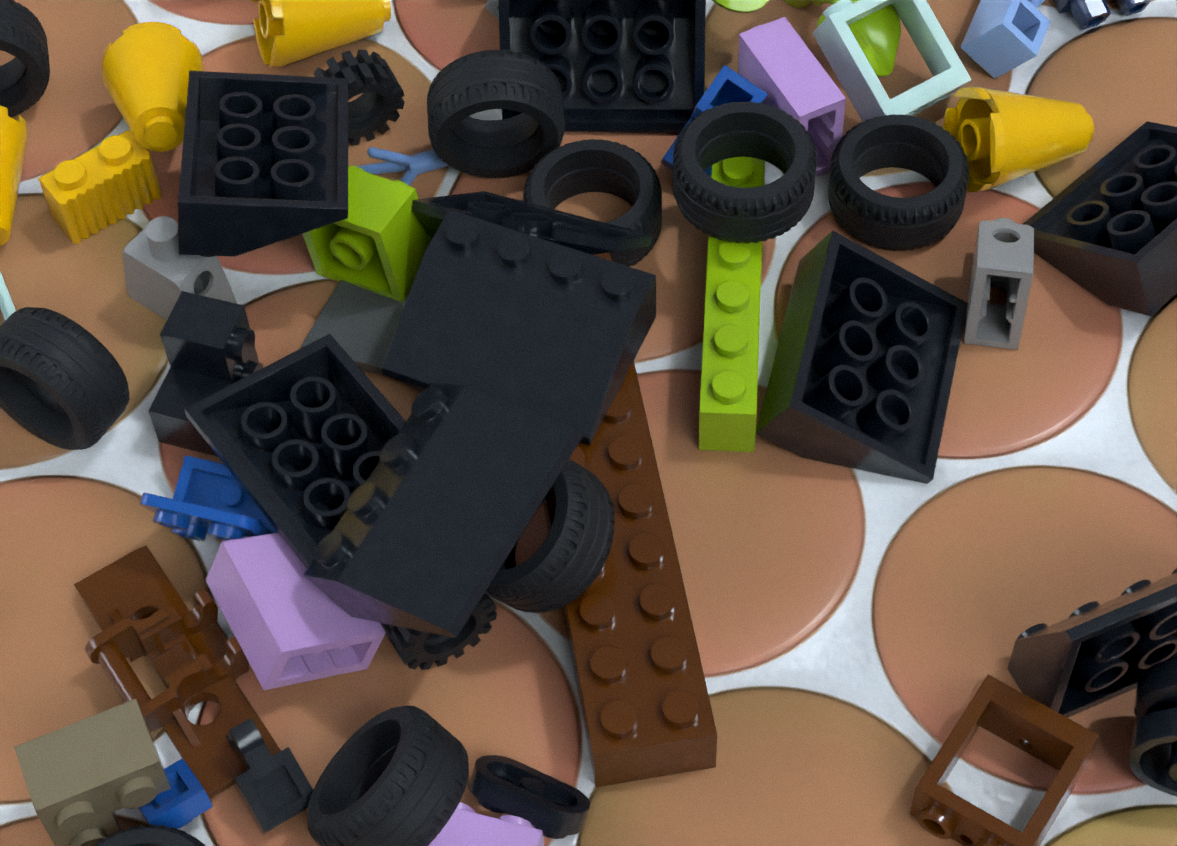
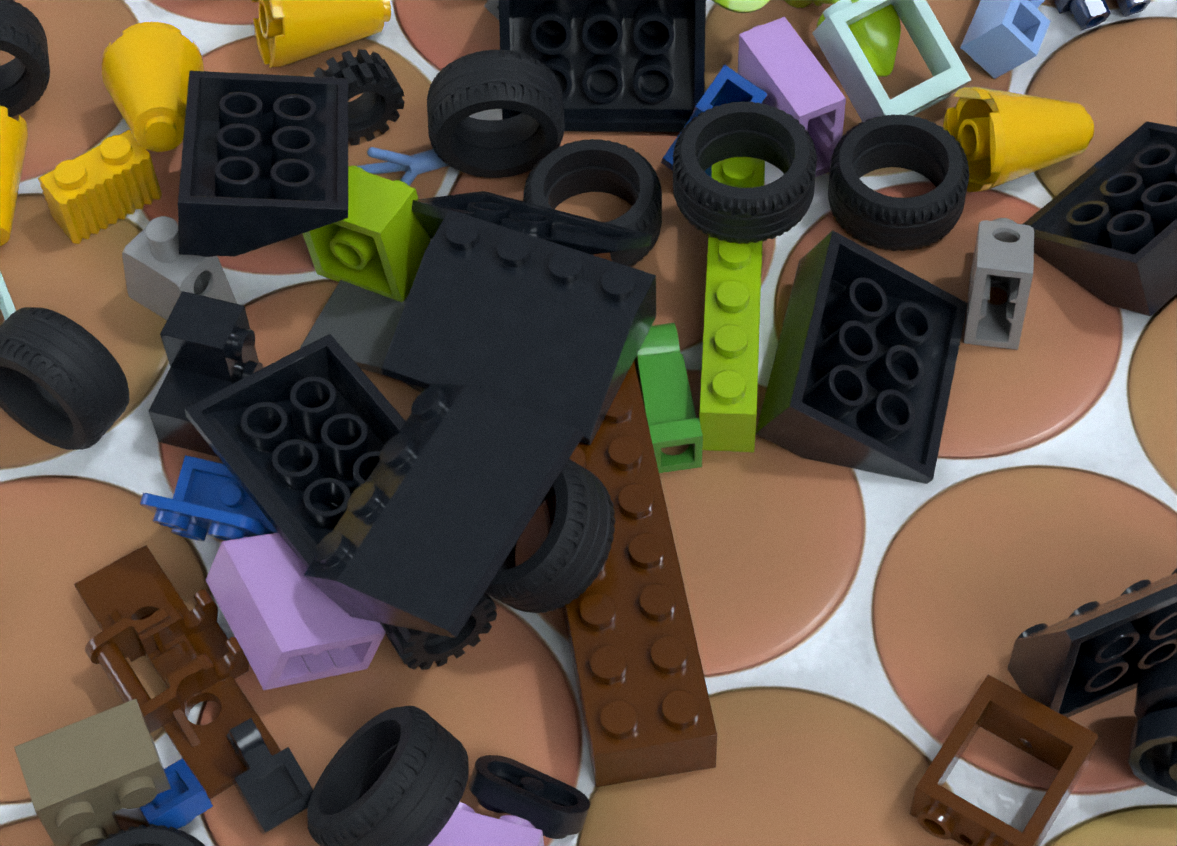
(668, 399): none -> bright green leg

